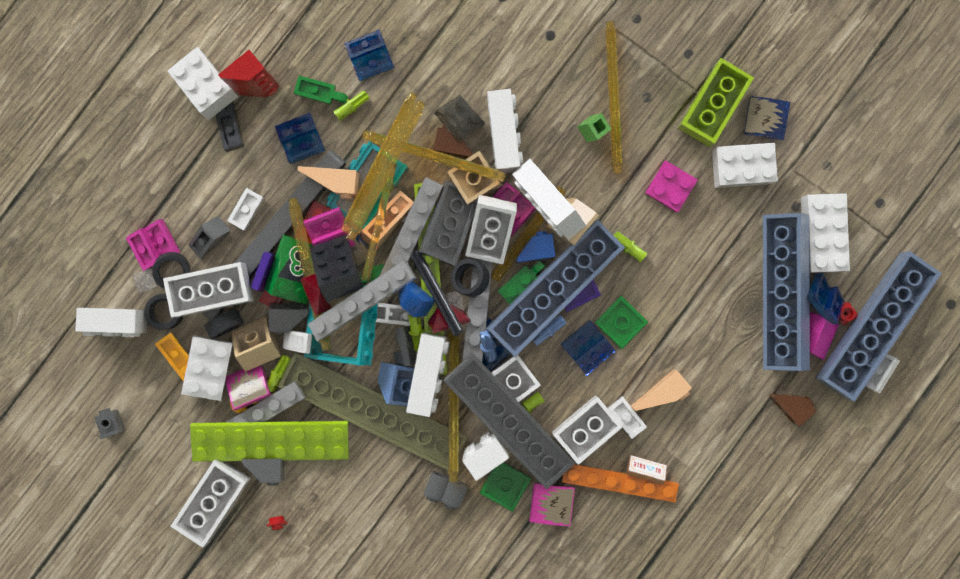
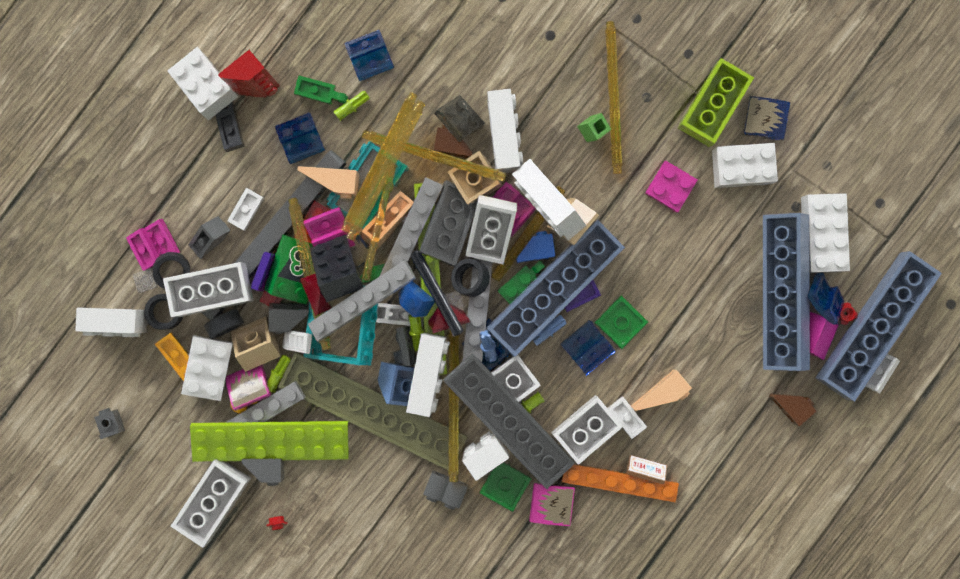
(630, 247): lime axle -> none

